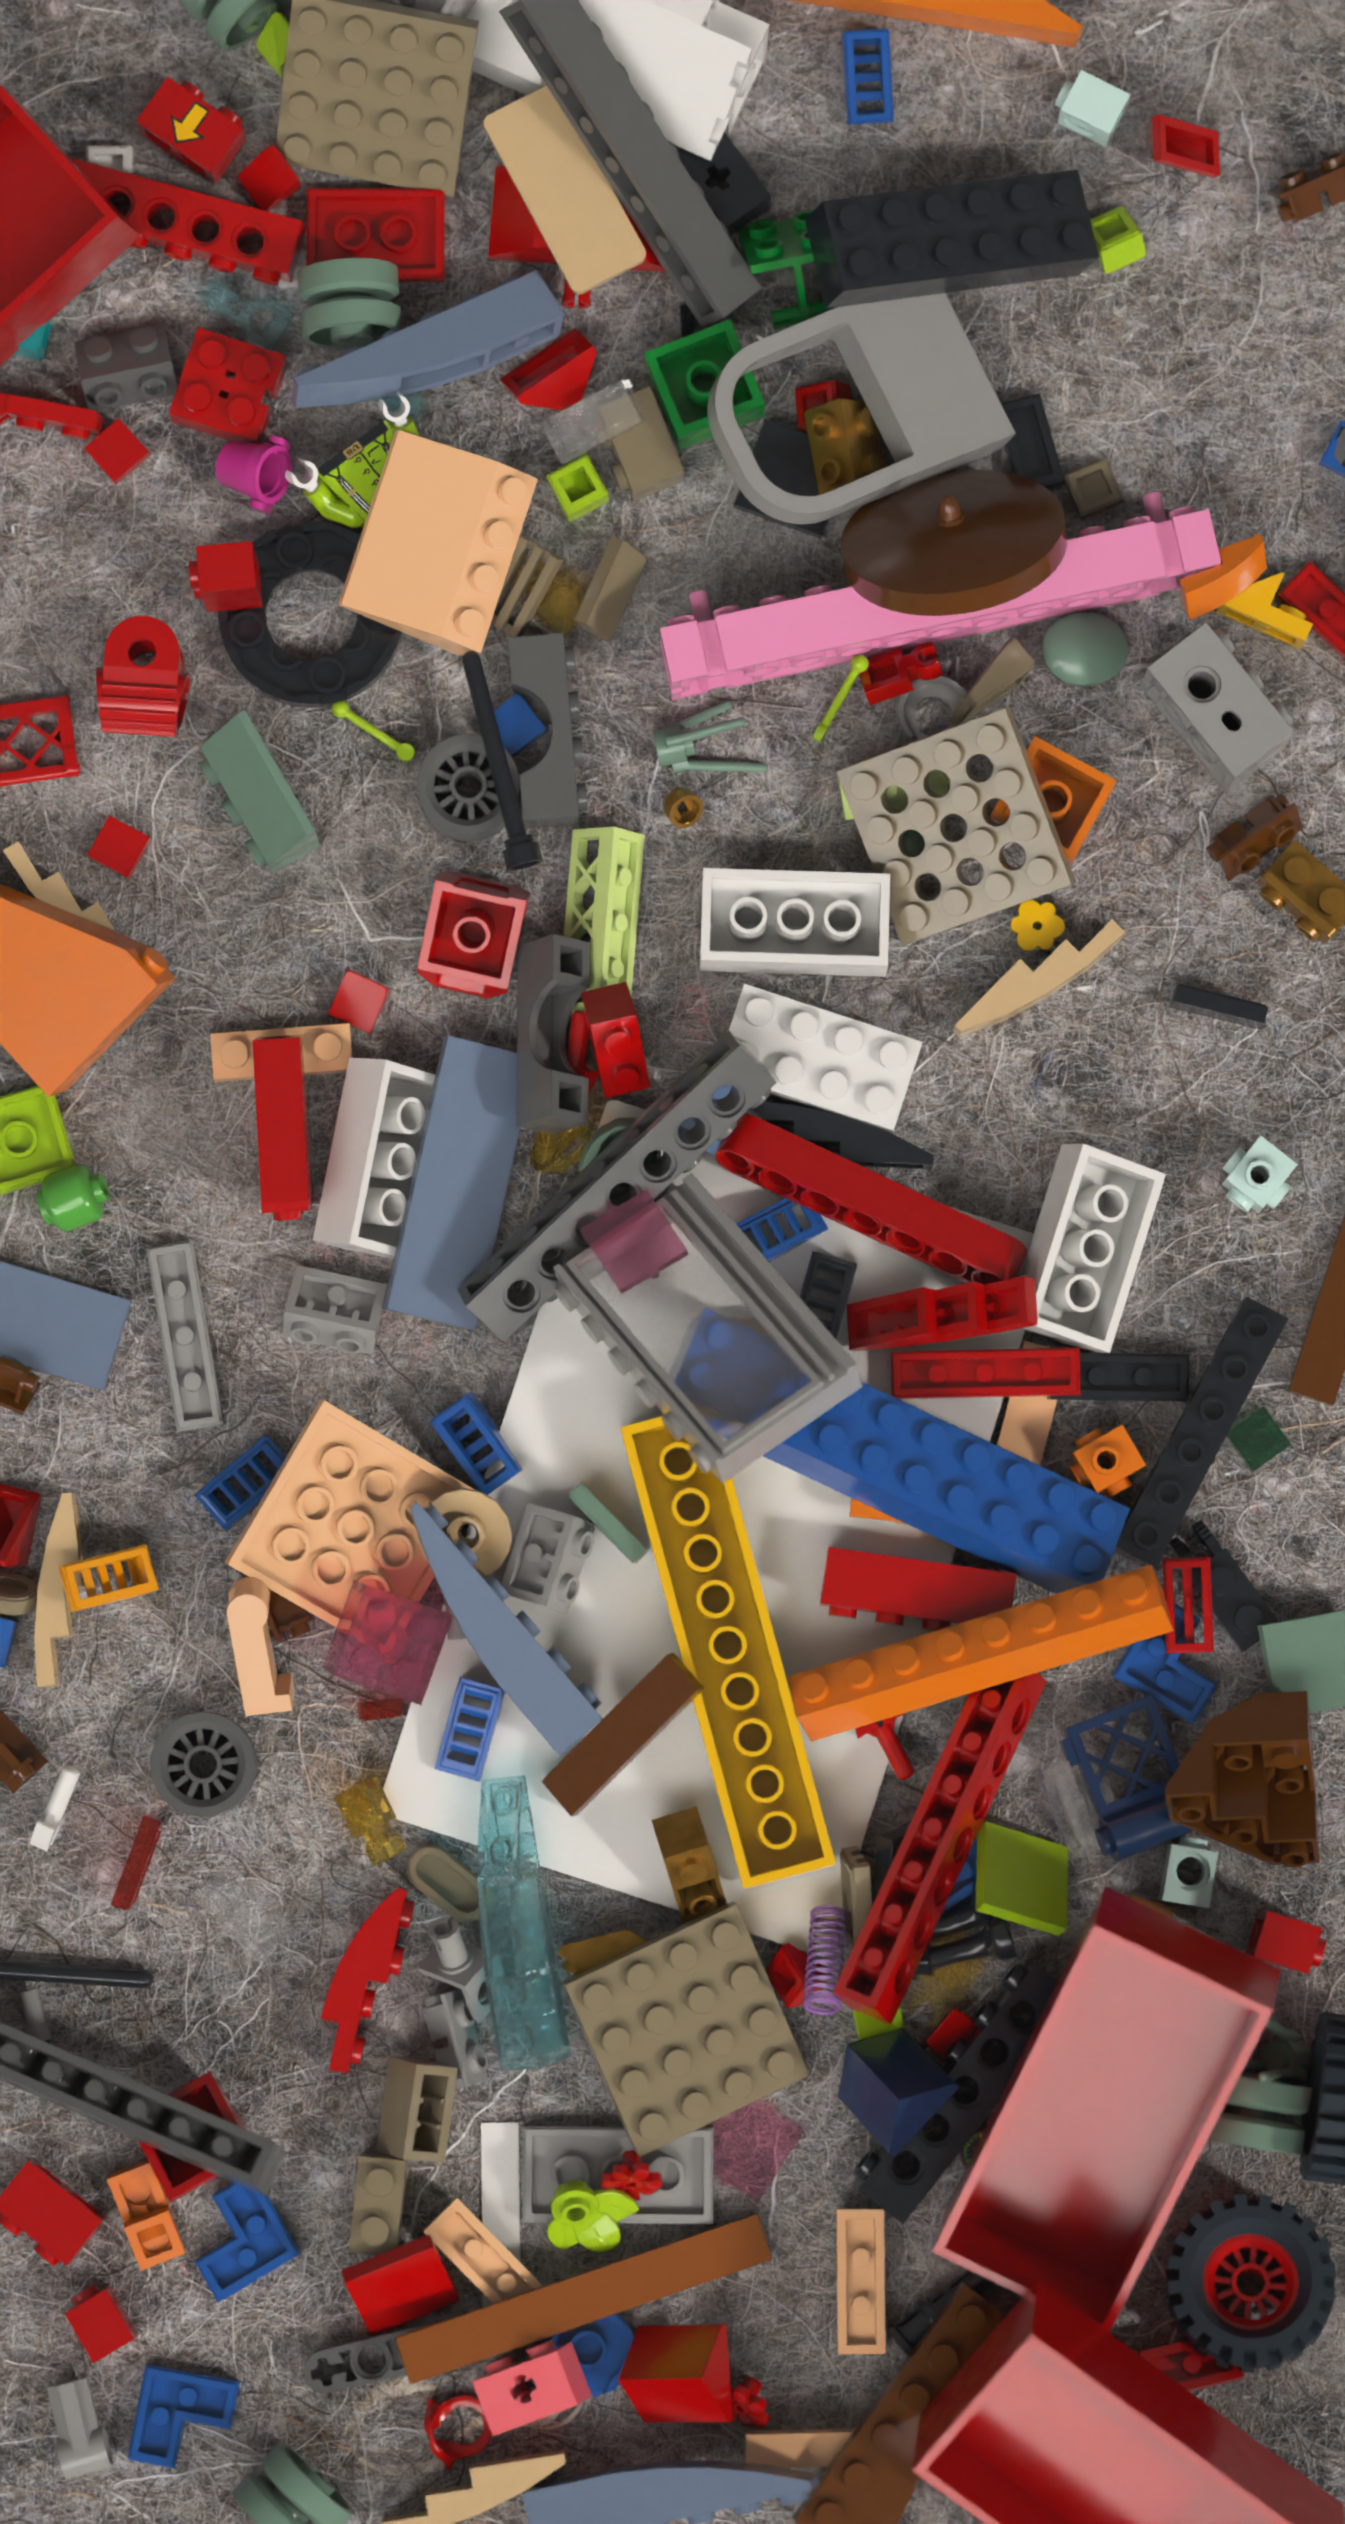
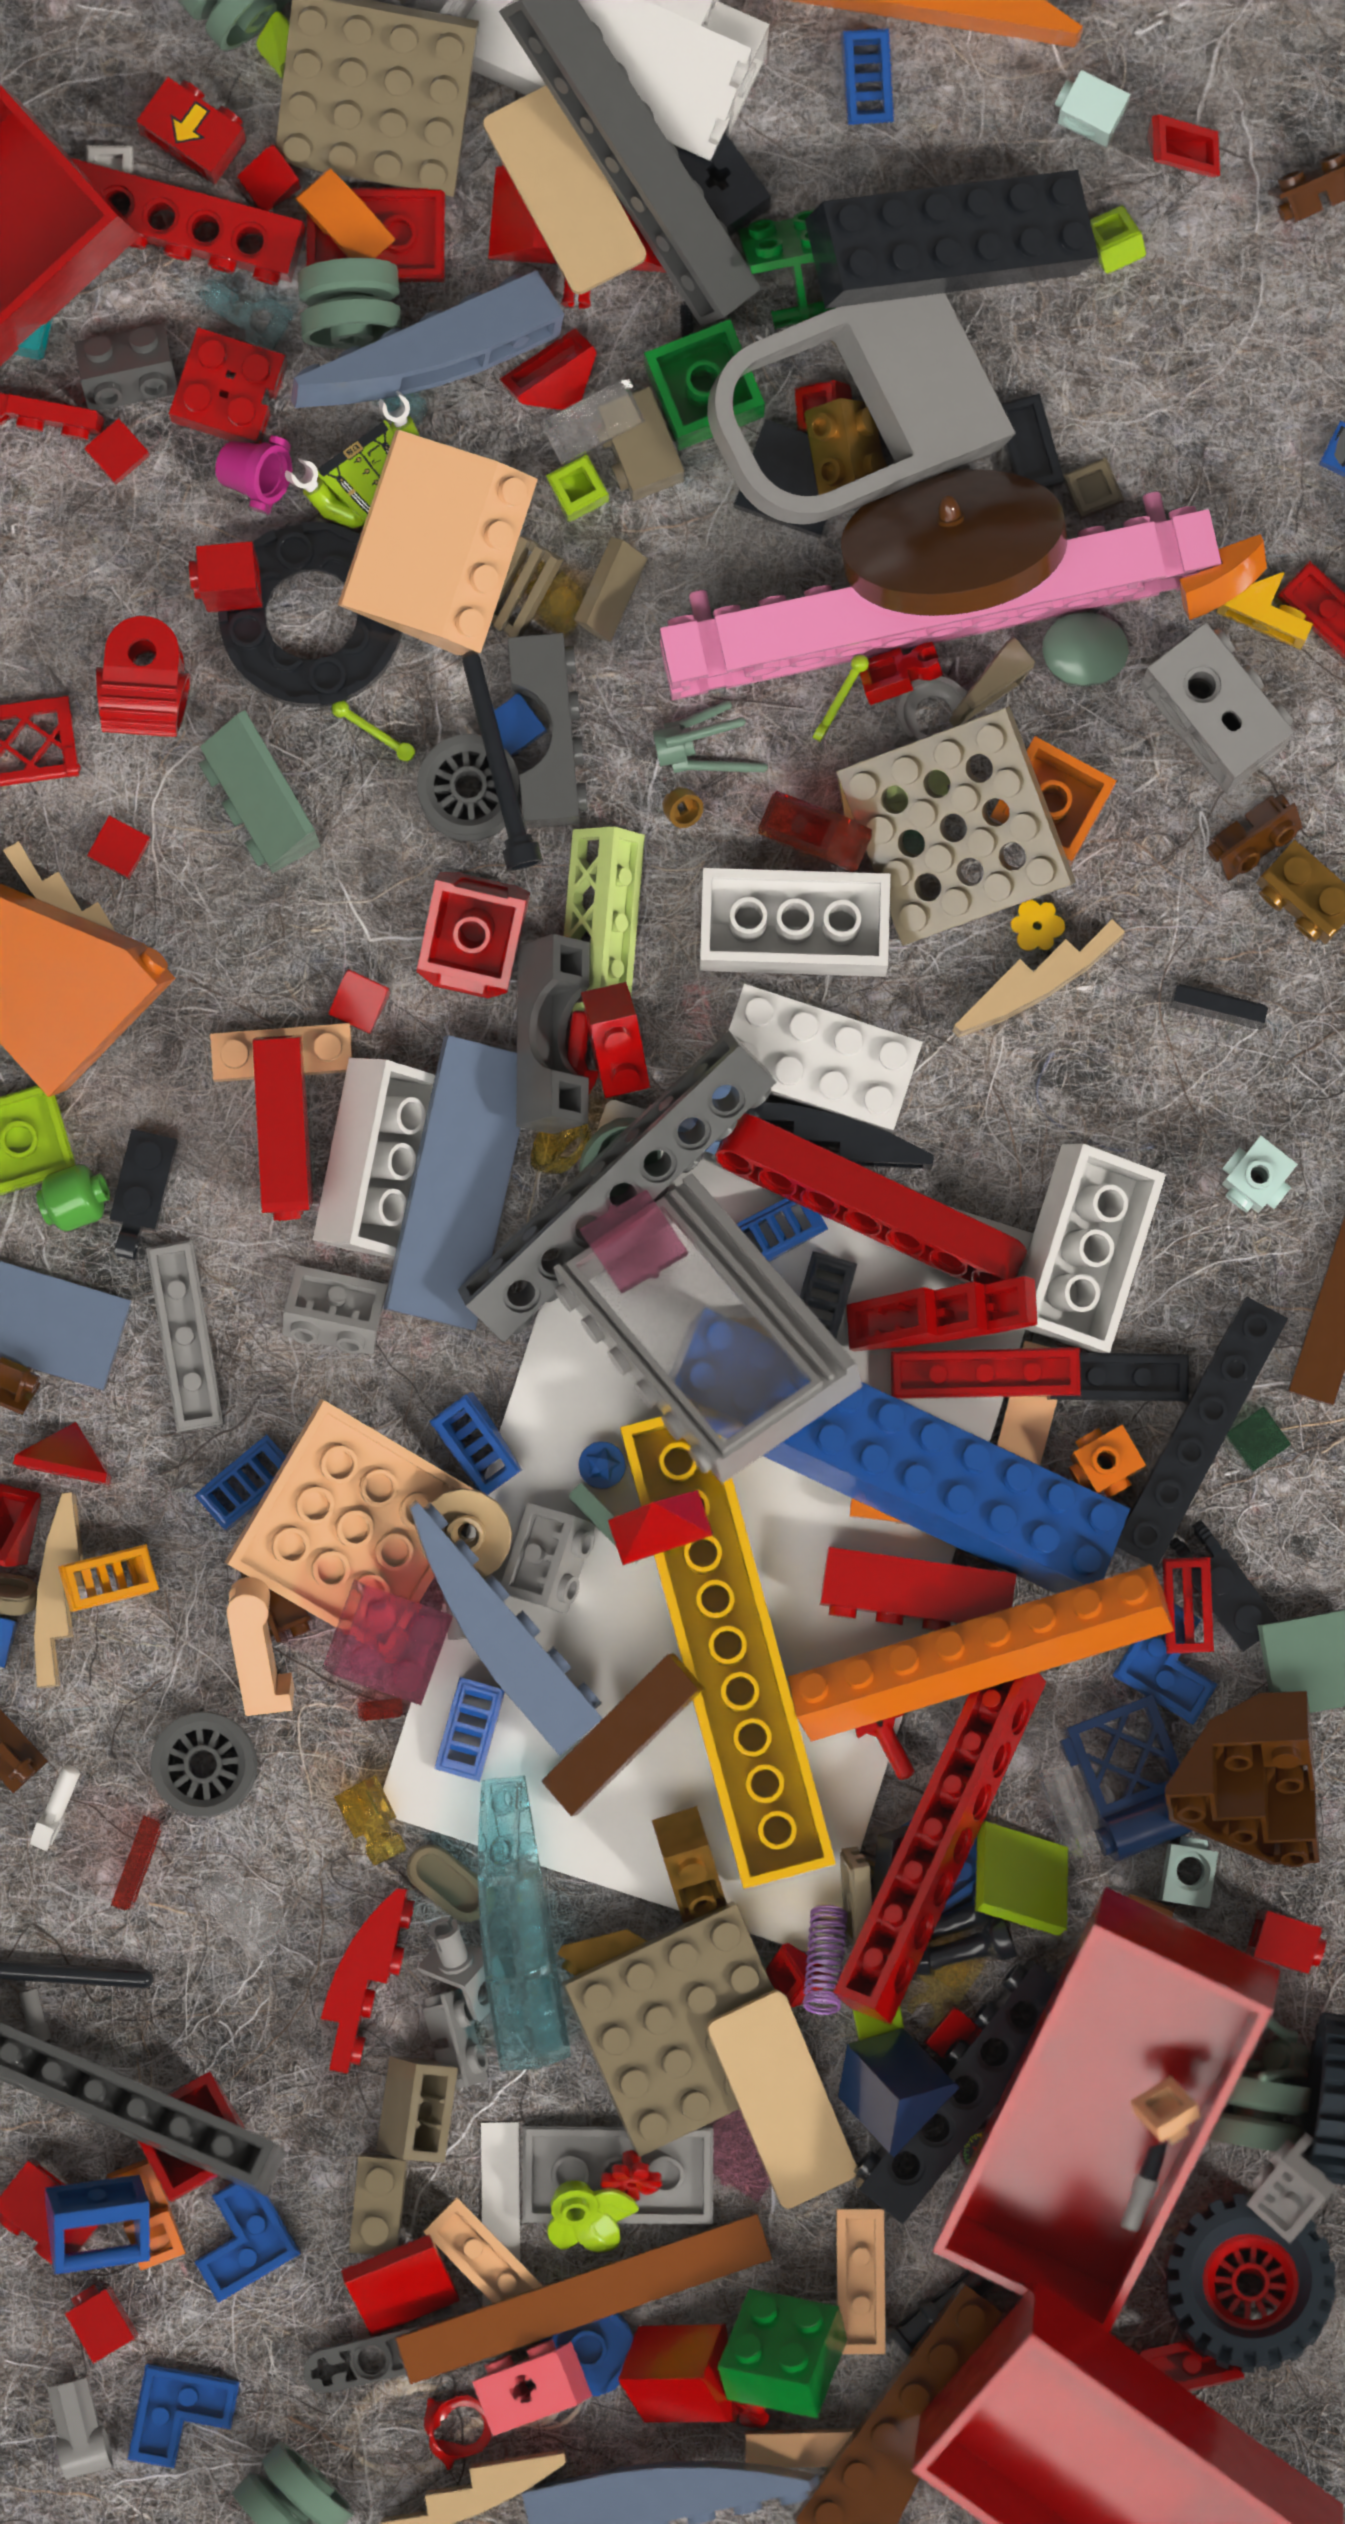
(66, 1455): none -> red slope
(92, 2205): none -> blue tile
(141, 1188): none -> black plate
(344, 217): none -> orange slope
(602, 1465): none -> blue tile
(660, 1527): none -> red slope
(782, 2098): none -> tan piece
(783, 2353): none -> green brick
(815, 831): none -> clear red brick
(1144, 2187): none -> light grey piece
(1166, 2110): none -> light nougat tile
(1290, 2190): none -> light grey bracket

